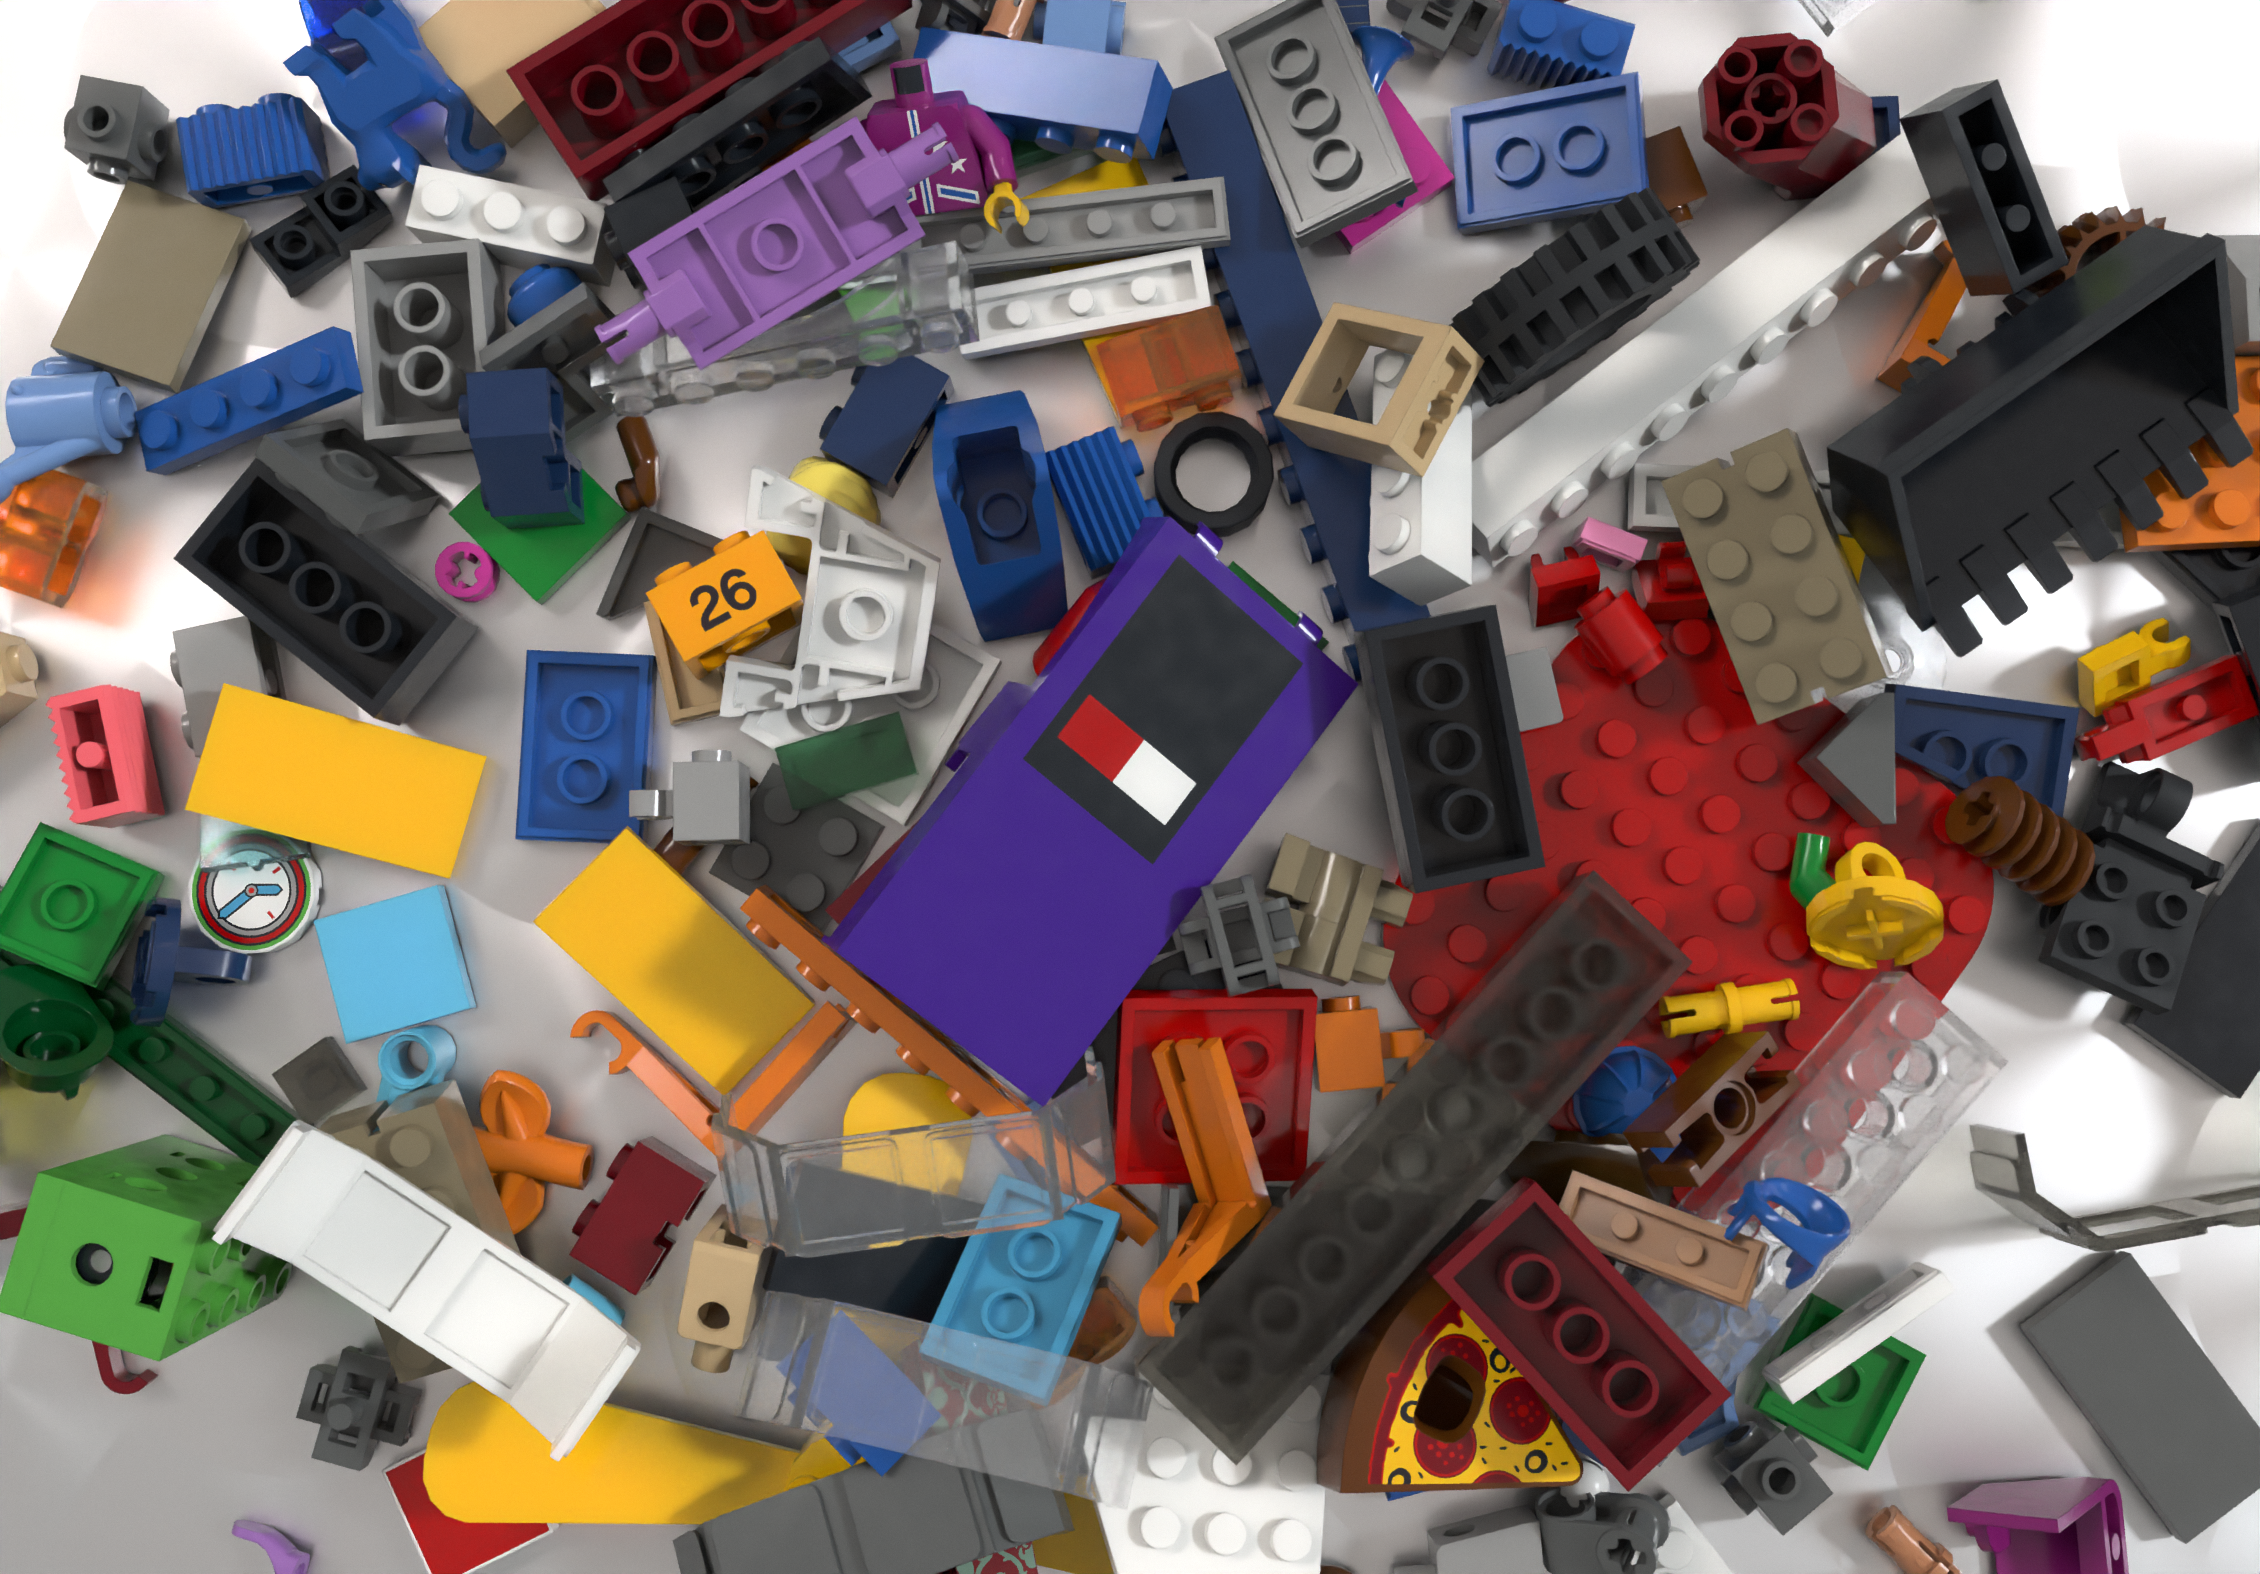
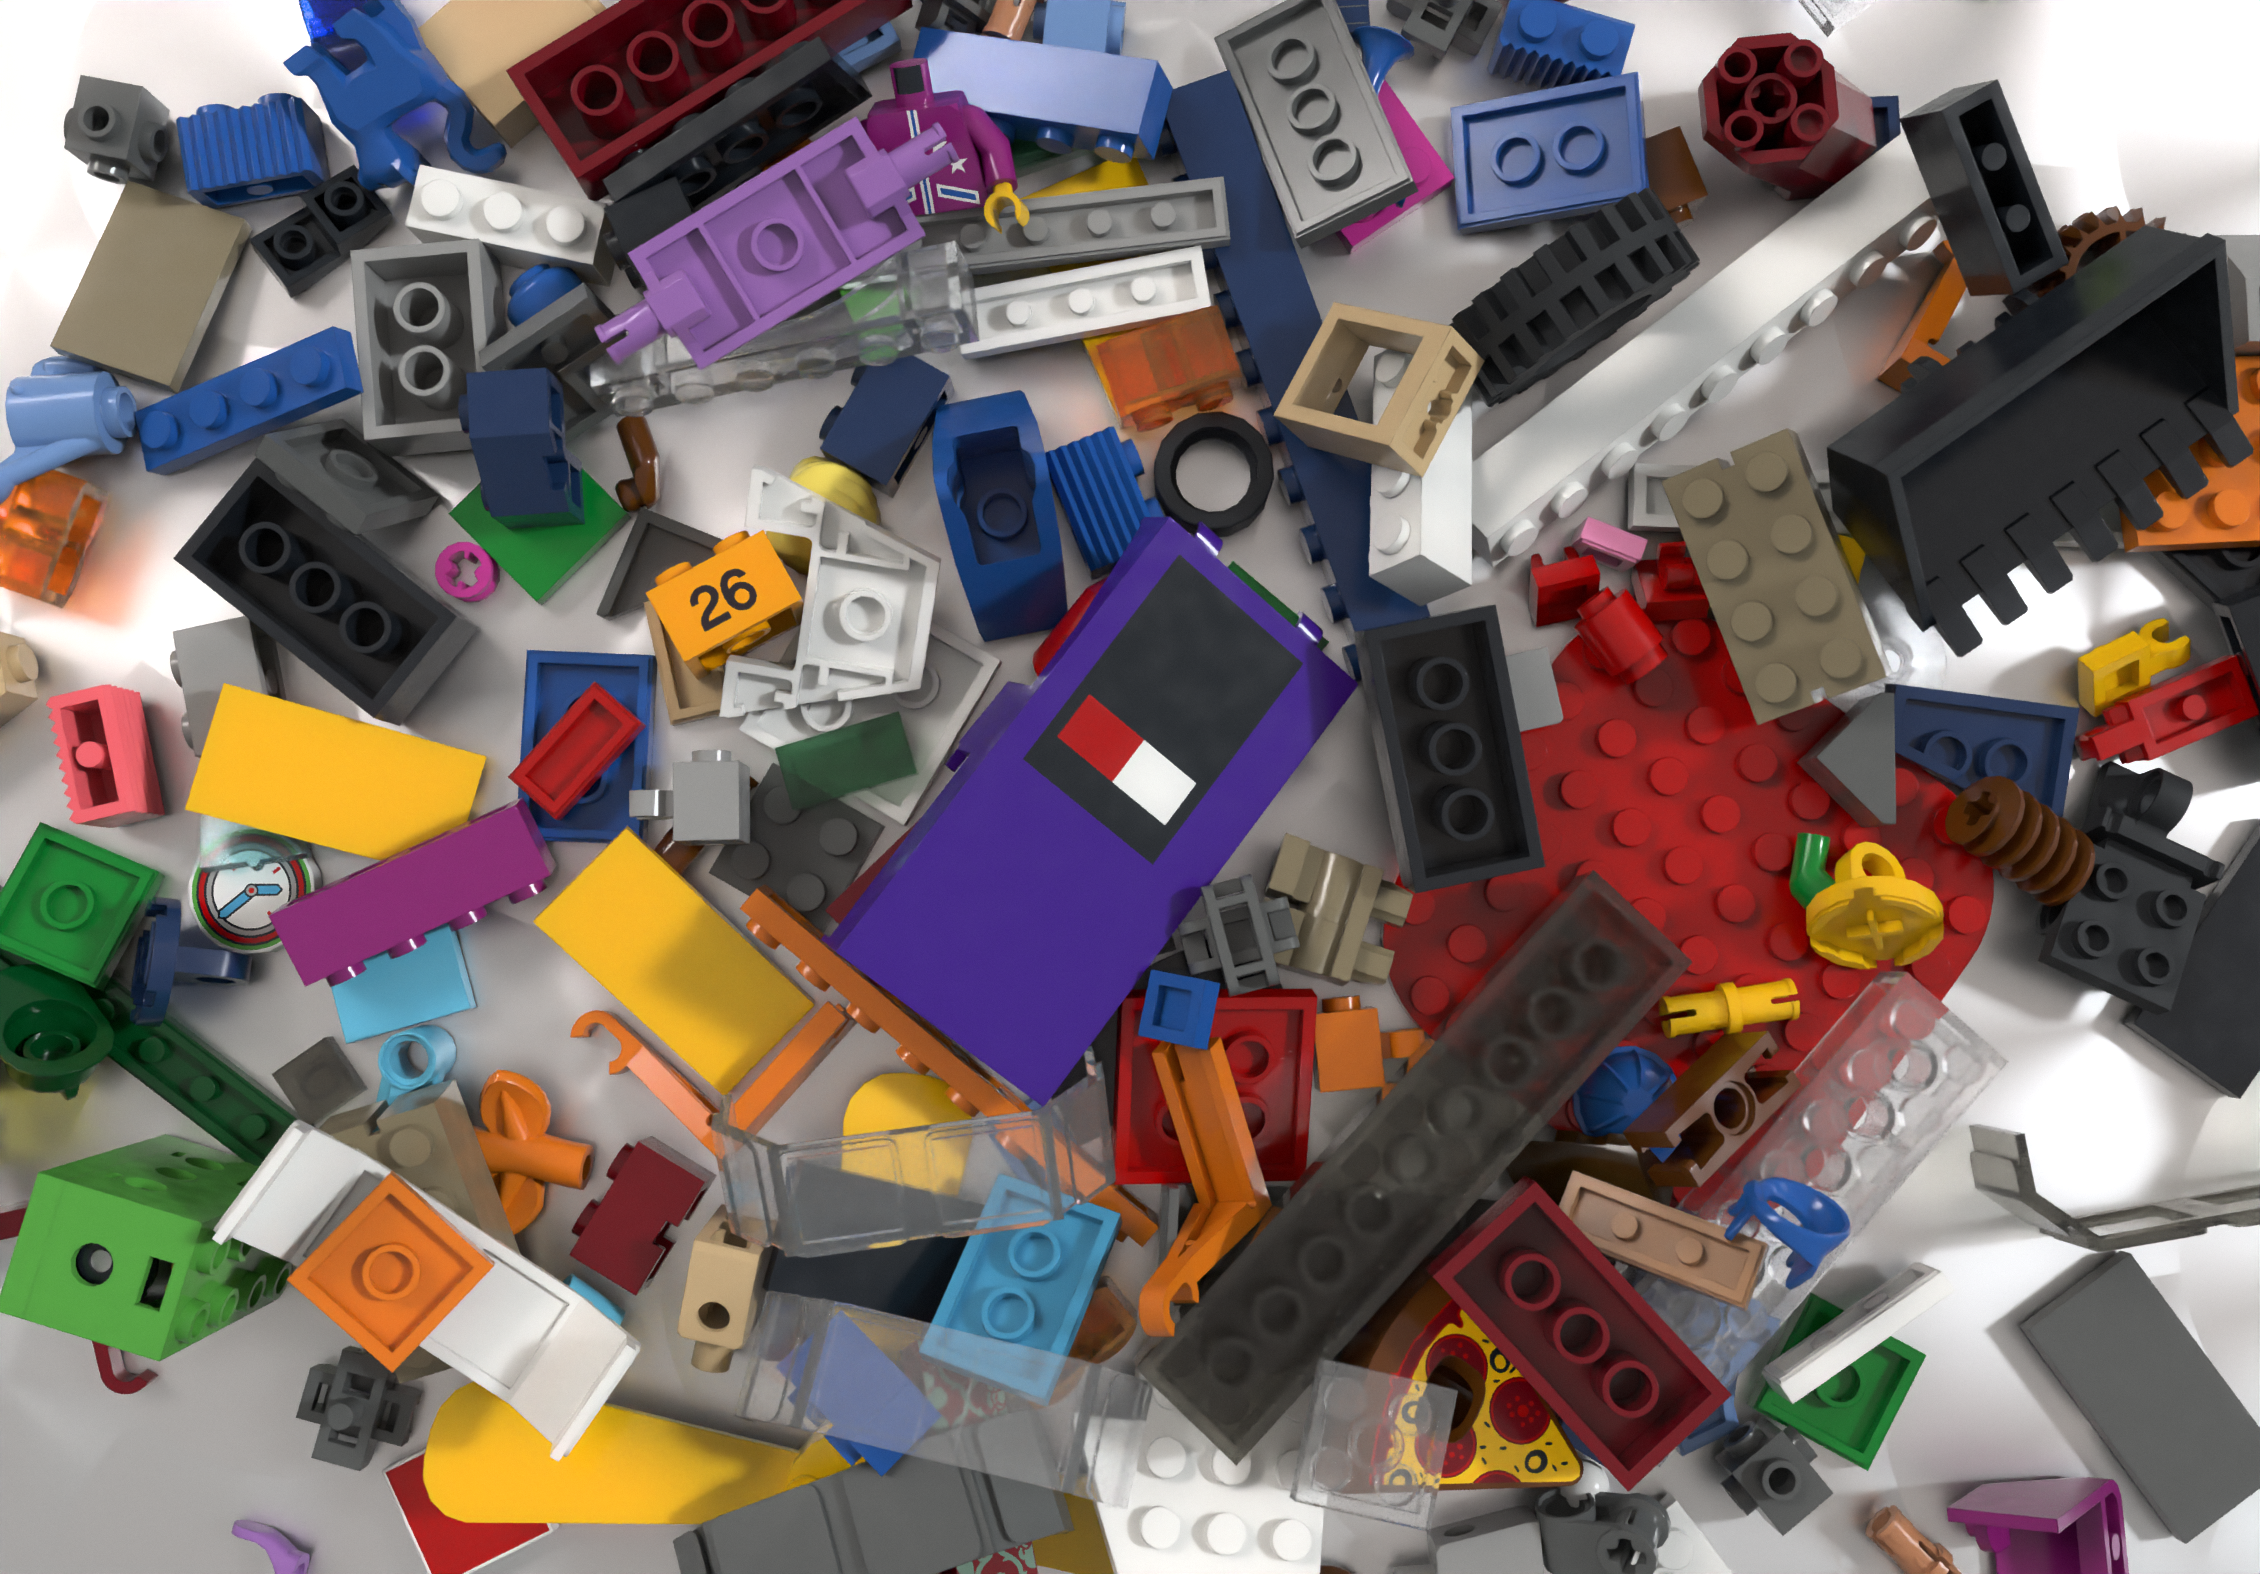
(391, 1271): none -> orange plate
(414, 892): none -> magenta brick
(577, 751): none -> red tile
(1179, 1009): none -> blue plate
(1373, 1444): none -> clear plate

